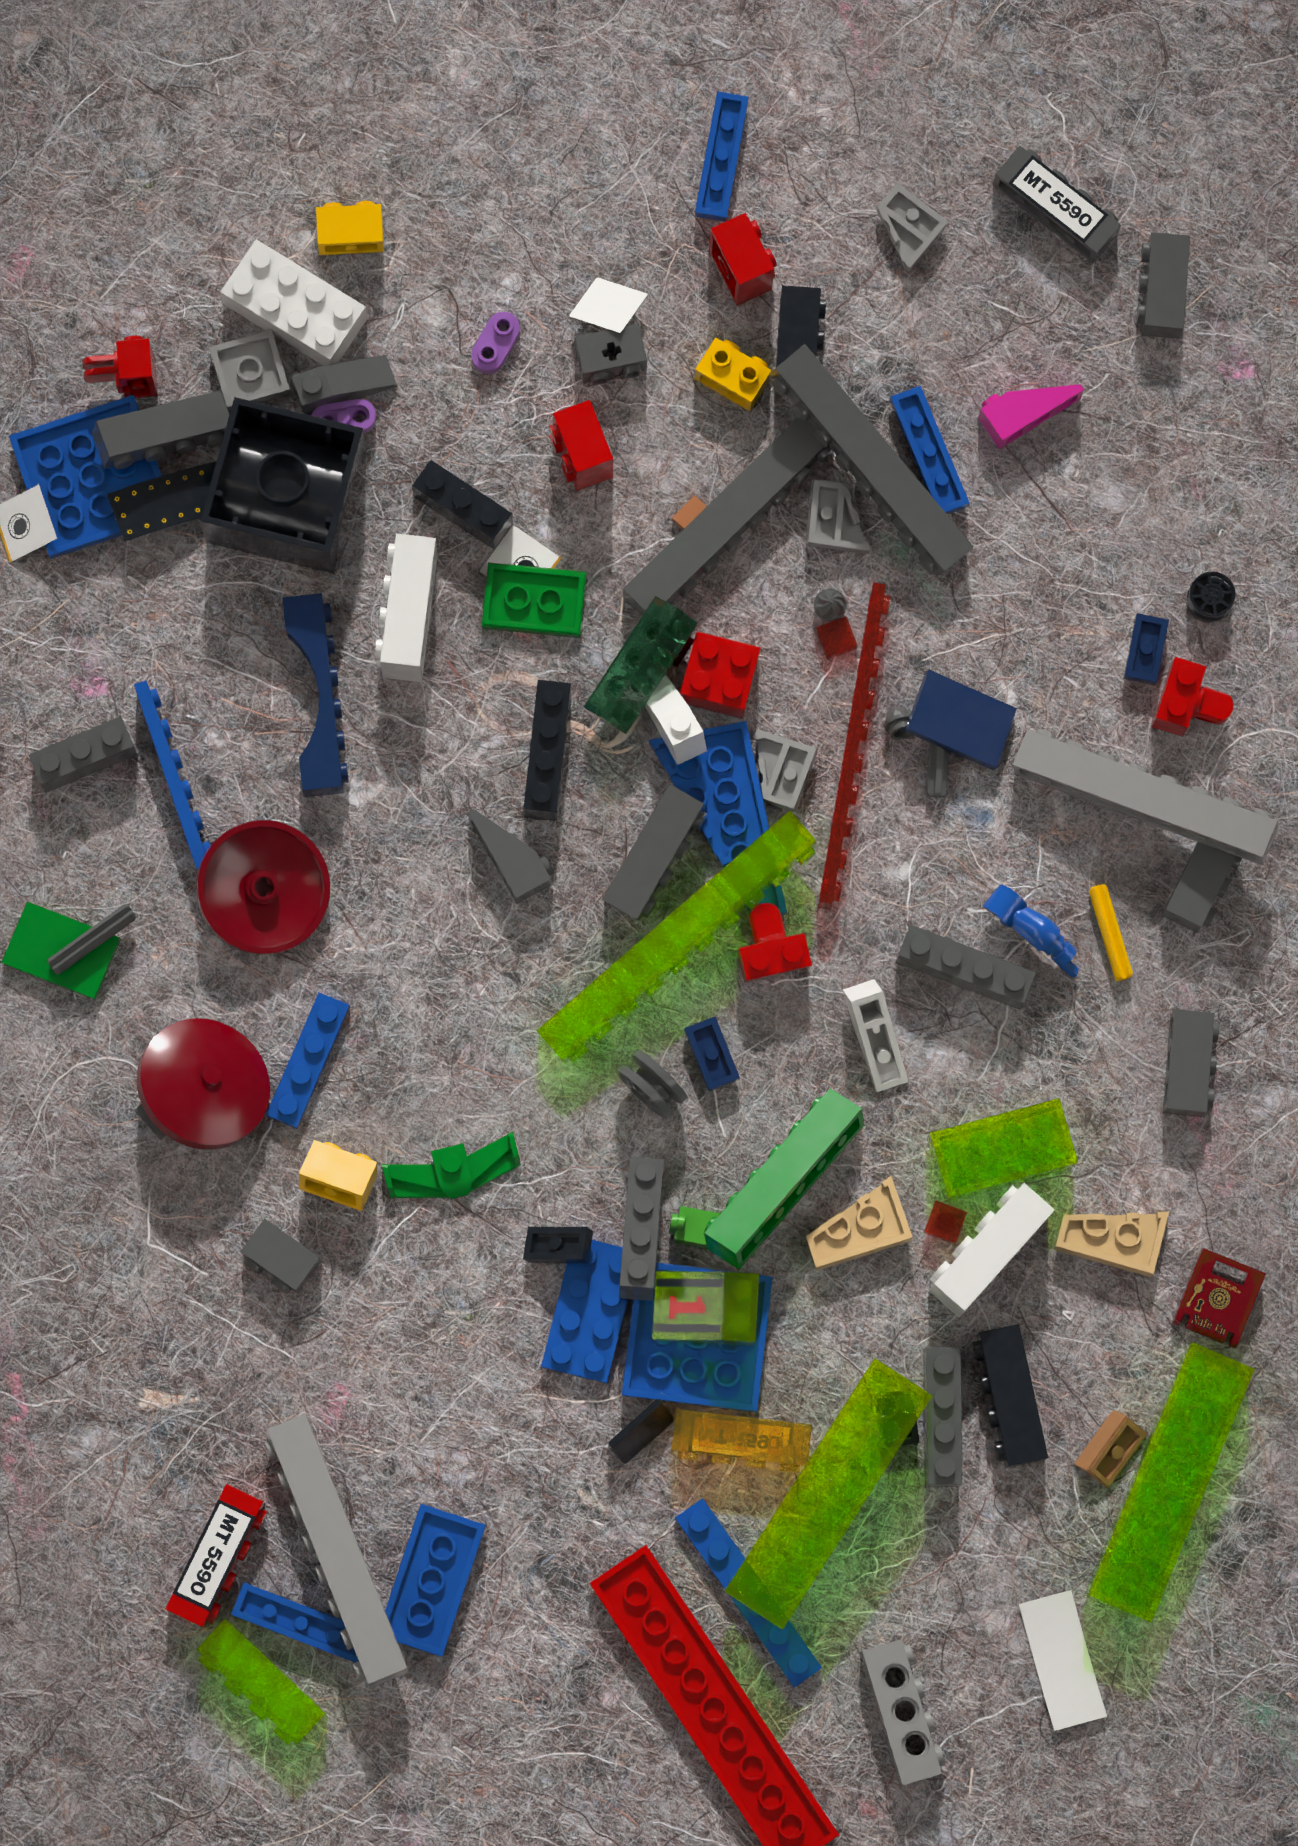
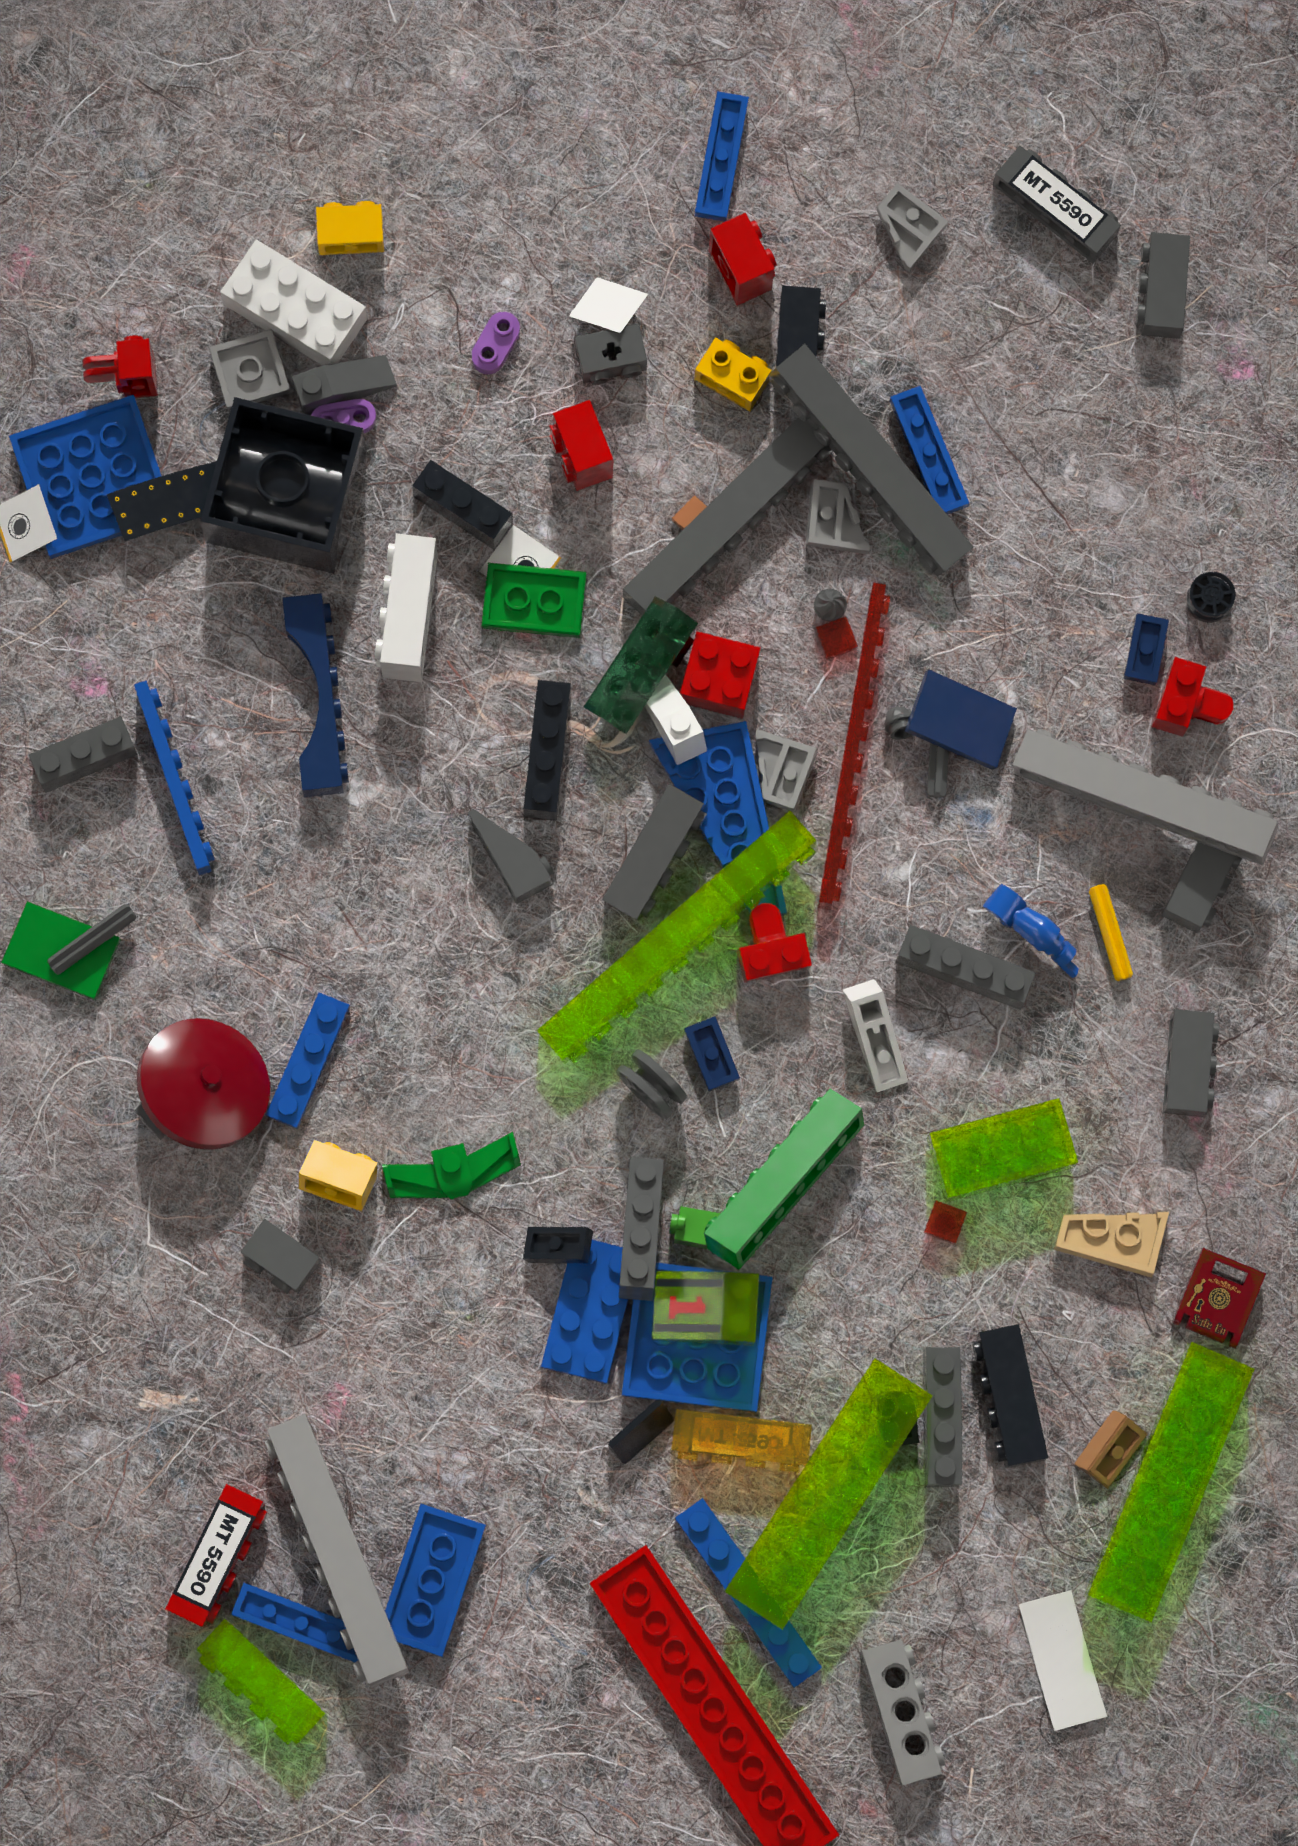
(161, 430): dark grey brick -> none
(263, 887): dark red dish -> none
(862, 1229): tan wing -> none
(991, 1250): white brick -> none
(1023, 410): dark pink slope -> none

